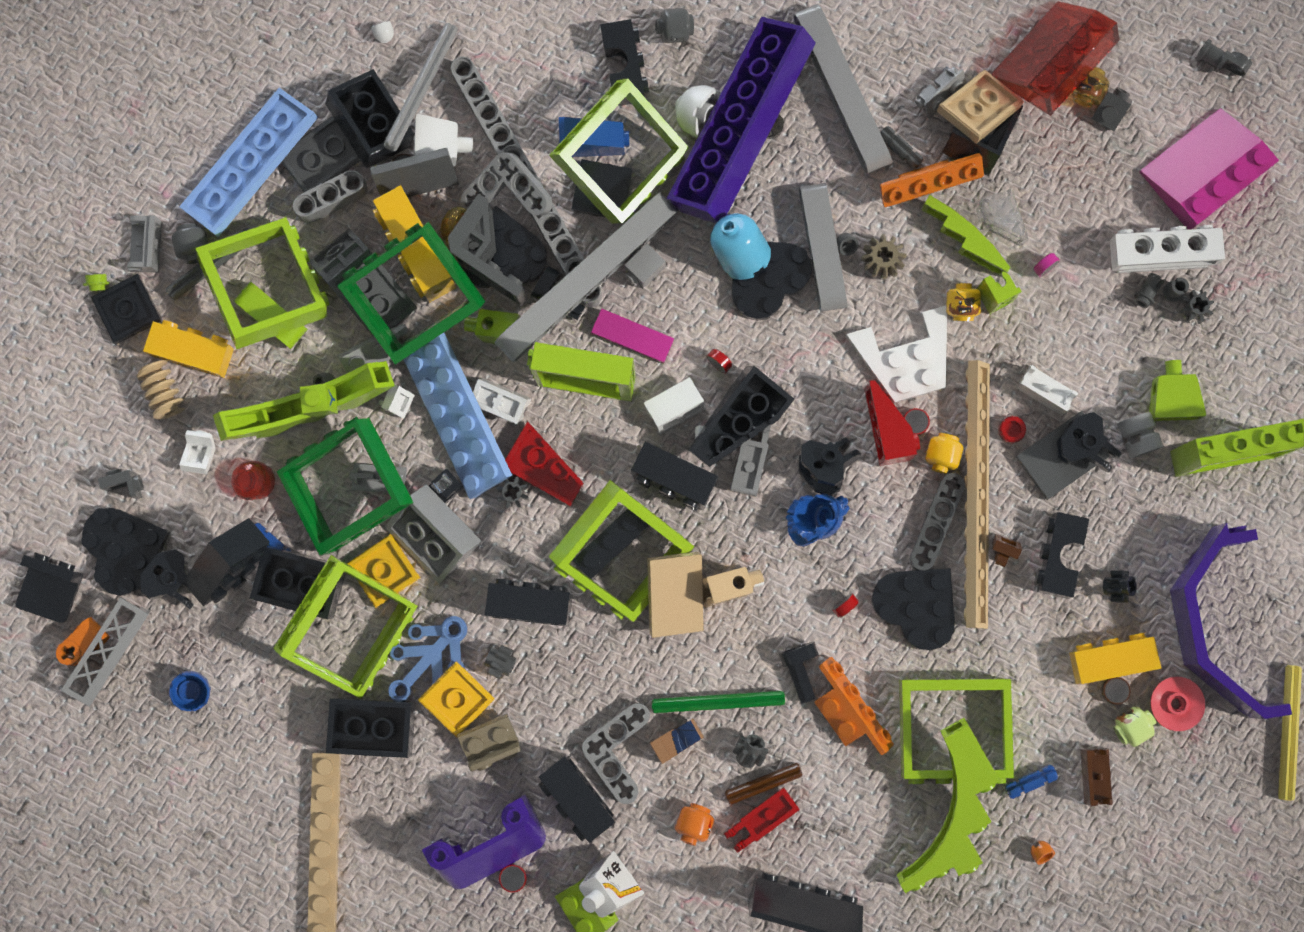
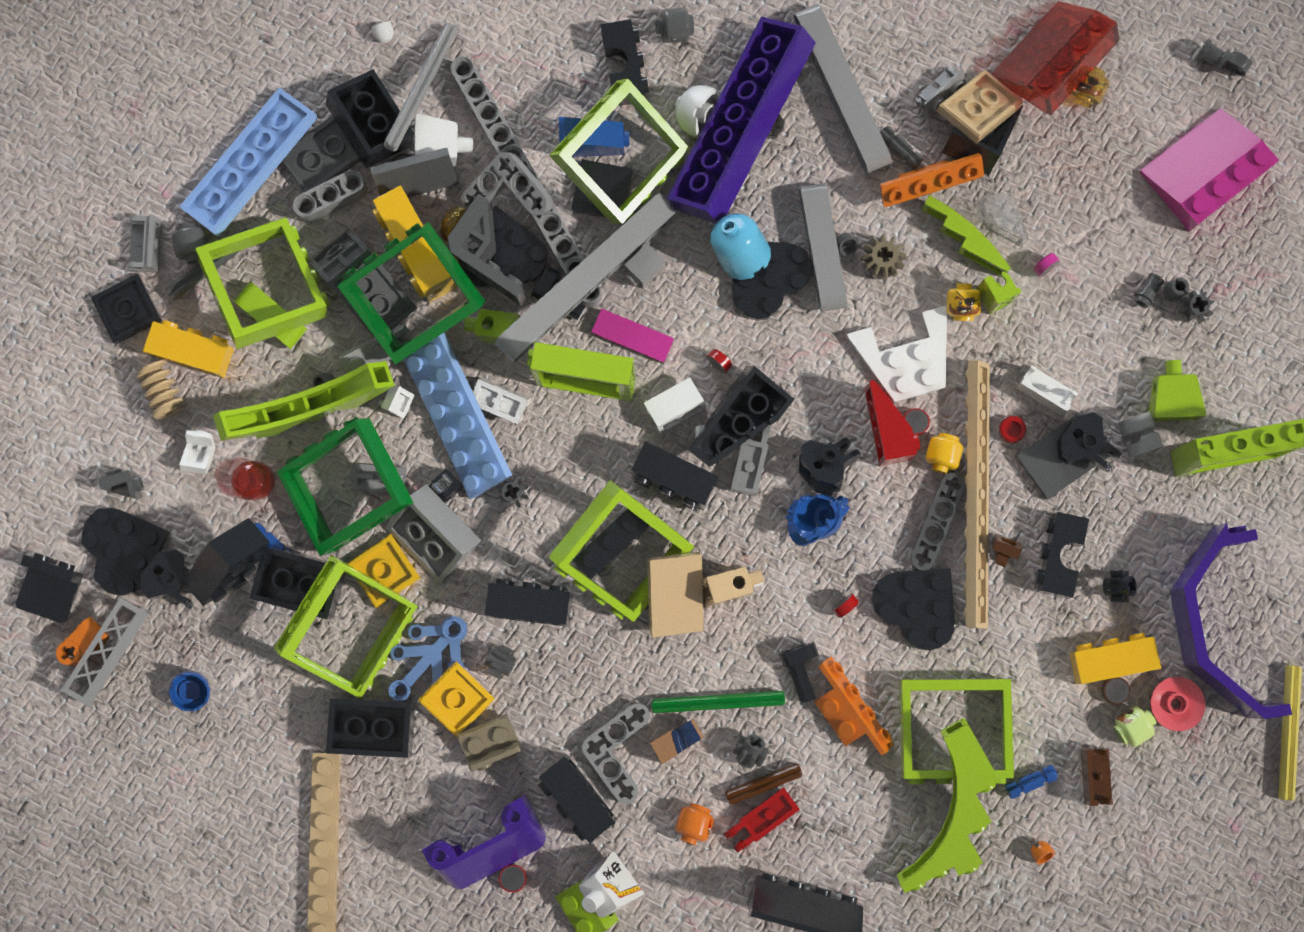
(96, 282): lime plate -> none
(318, 400): lime brick -> none
(542, 467): red wing -> none
(1112, 108): dark grey bracket -> none
(1205, 239): white brick -> none

